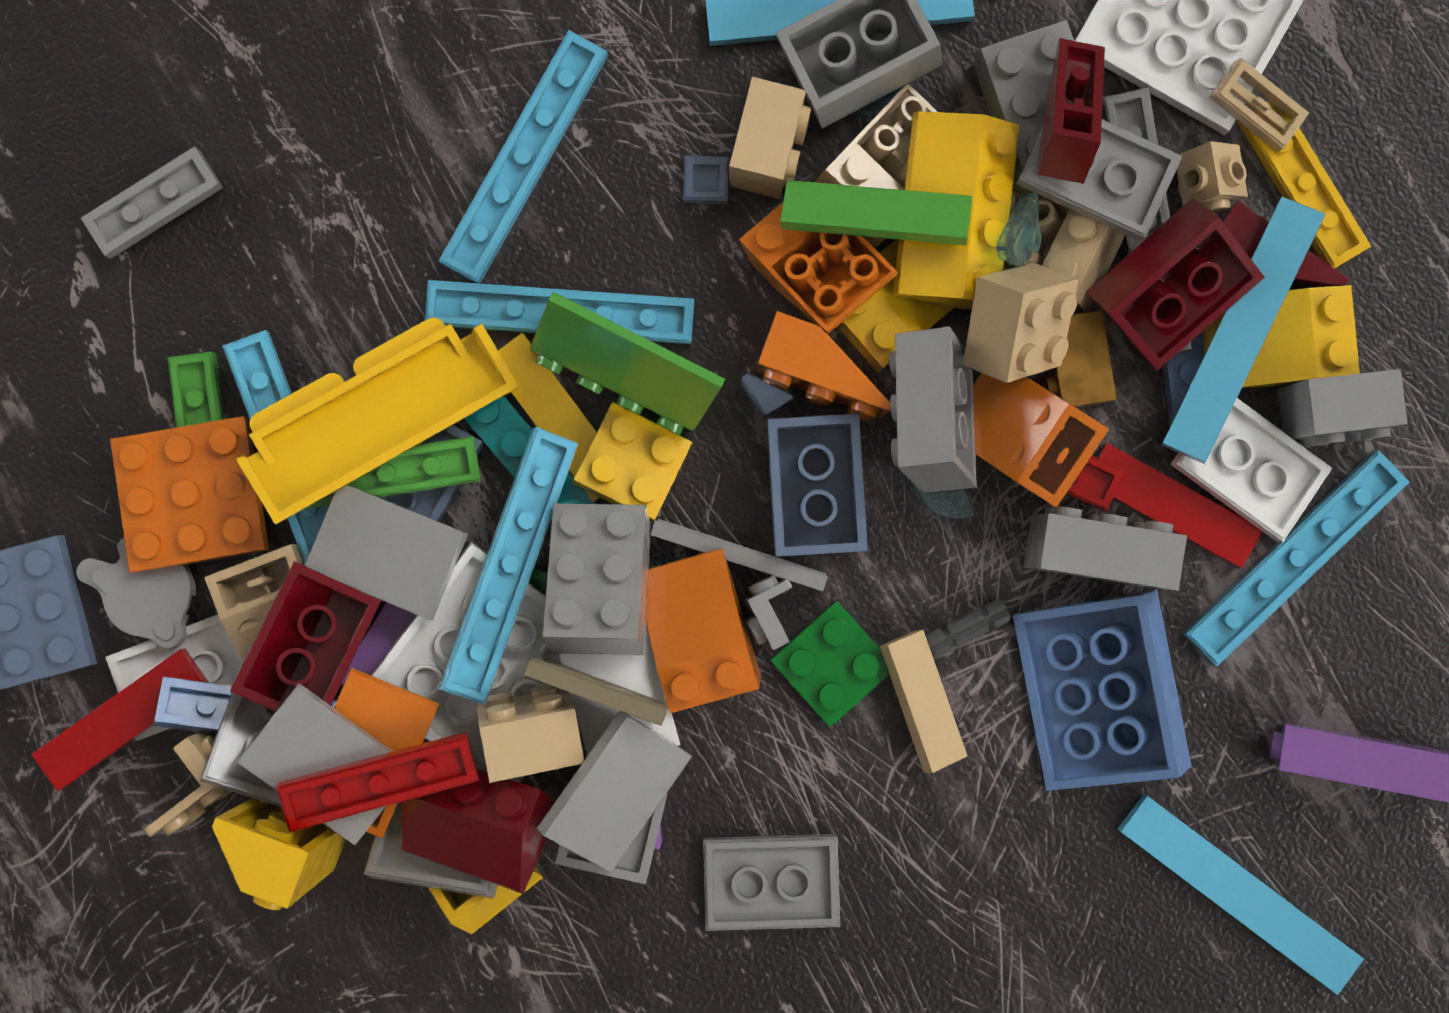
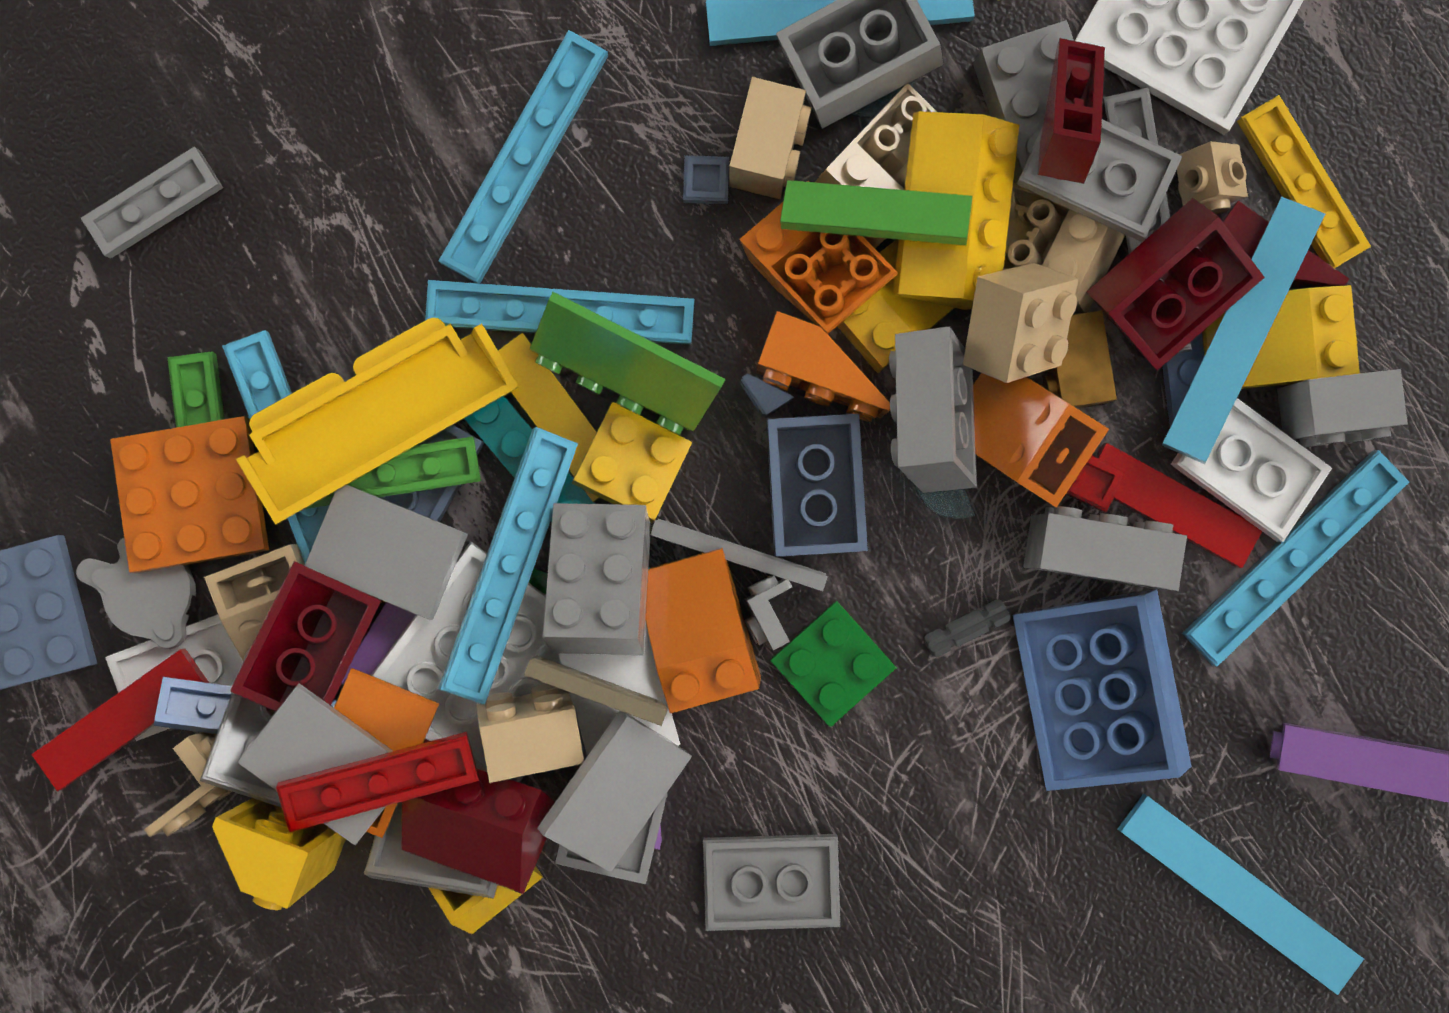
(923, 701): tan tile -> none
(1022, 232): clear light blue plate -> none
(1247, 117): tan tile -> none

